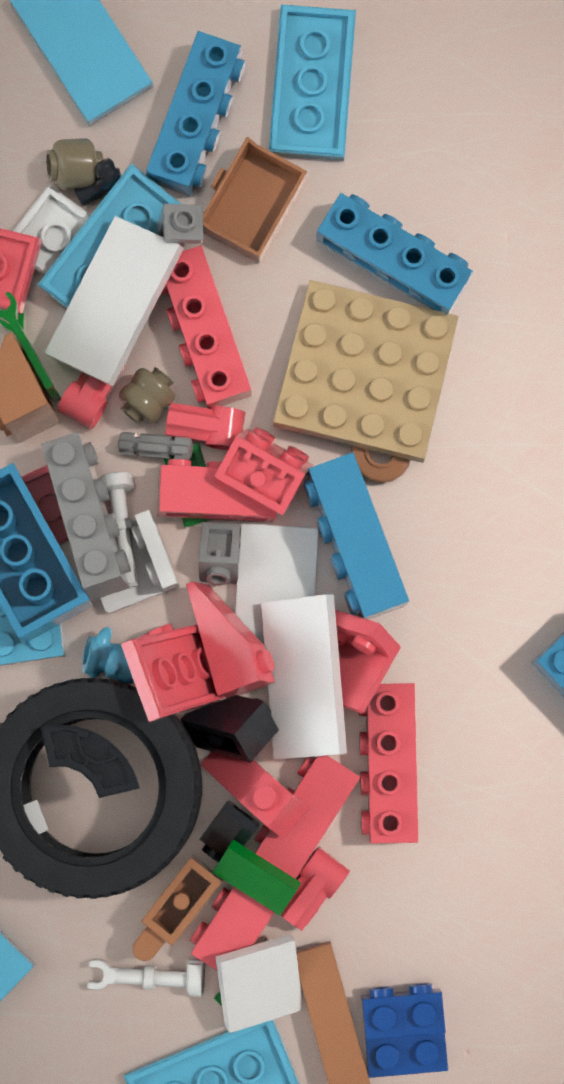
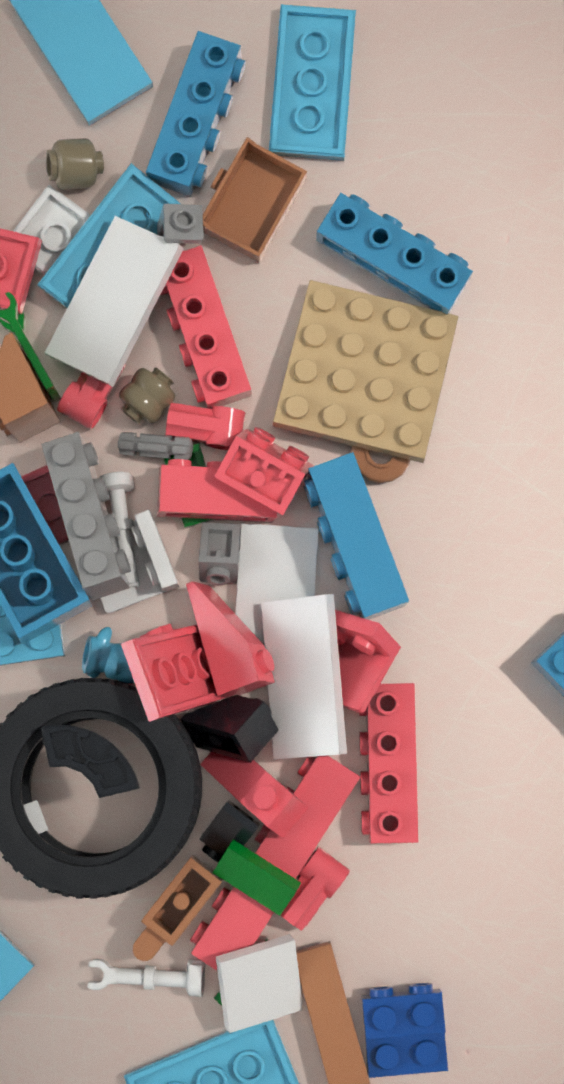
(106, 179): black arm -> none

